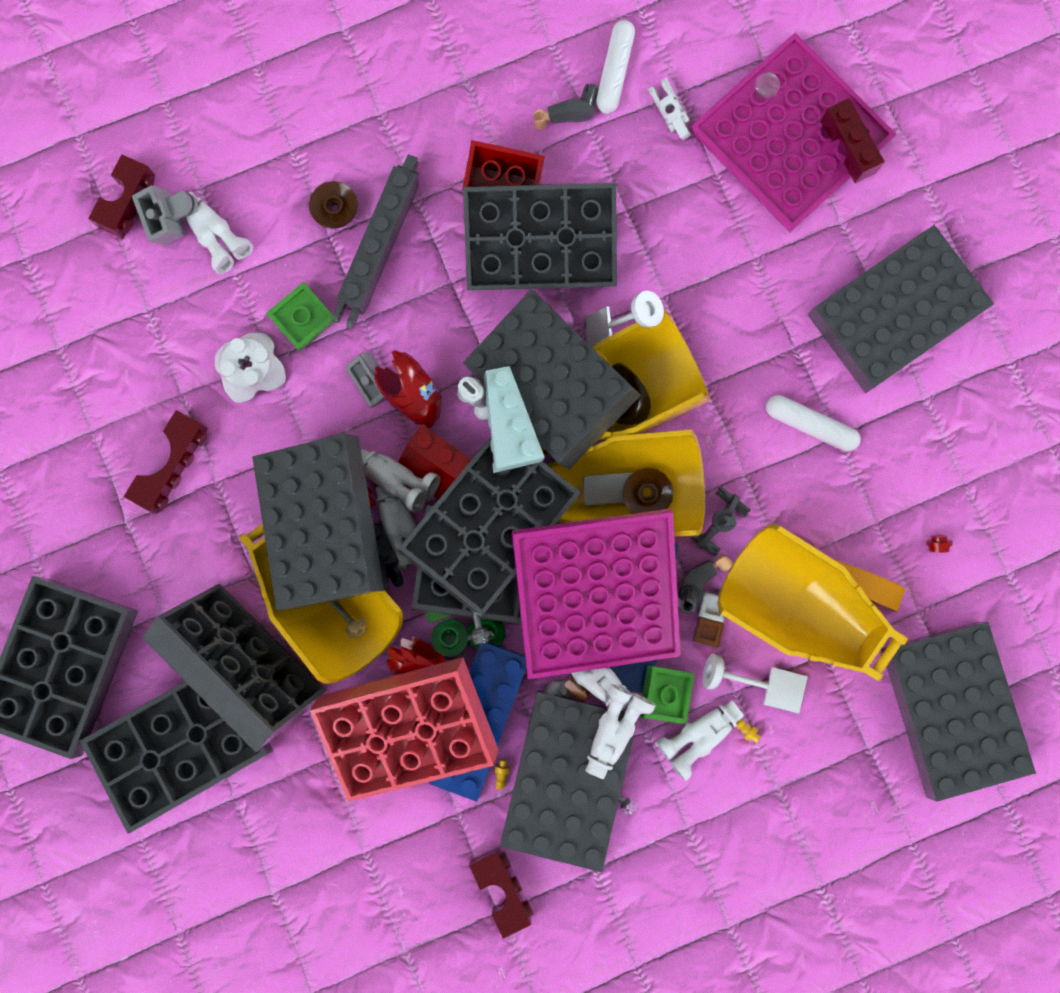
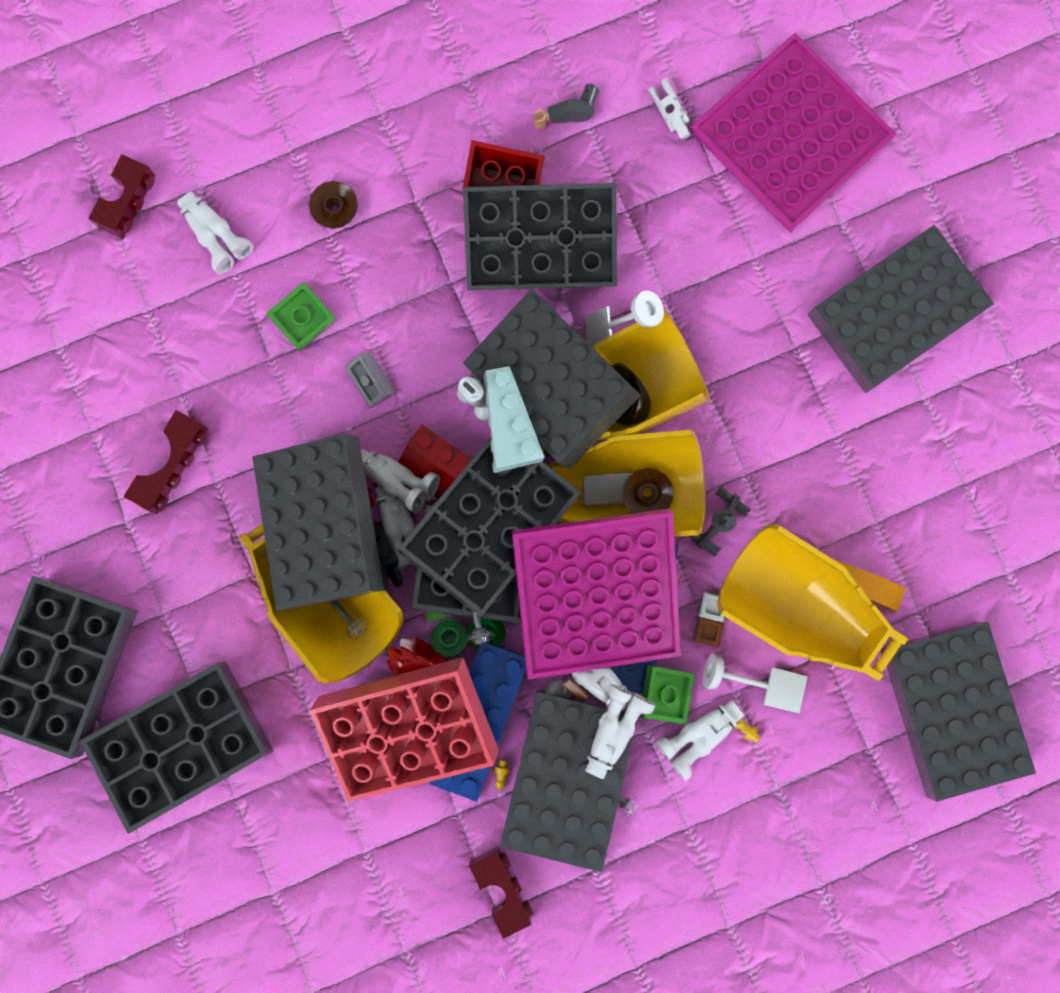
(162, 213): light grey brick -> none
(234, 665): dark grey brick -> none
(264, 374): white brick -> none
(377, 241): dark grey hinge -> none
(409, 390): red head -> none
(615, 66): white piece -> none
(693, 584): dark grey arm -> none
(767, 85): clear plate -> none
(813, 423): white piece -> none
(845, 124): dark red arch -> none
(939, 544): red plate -> none

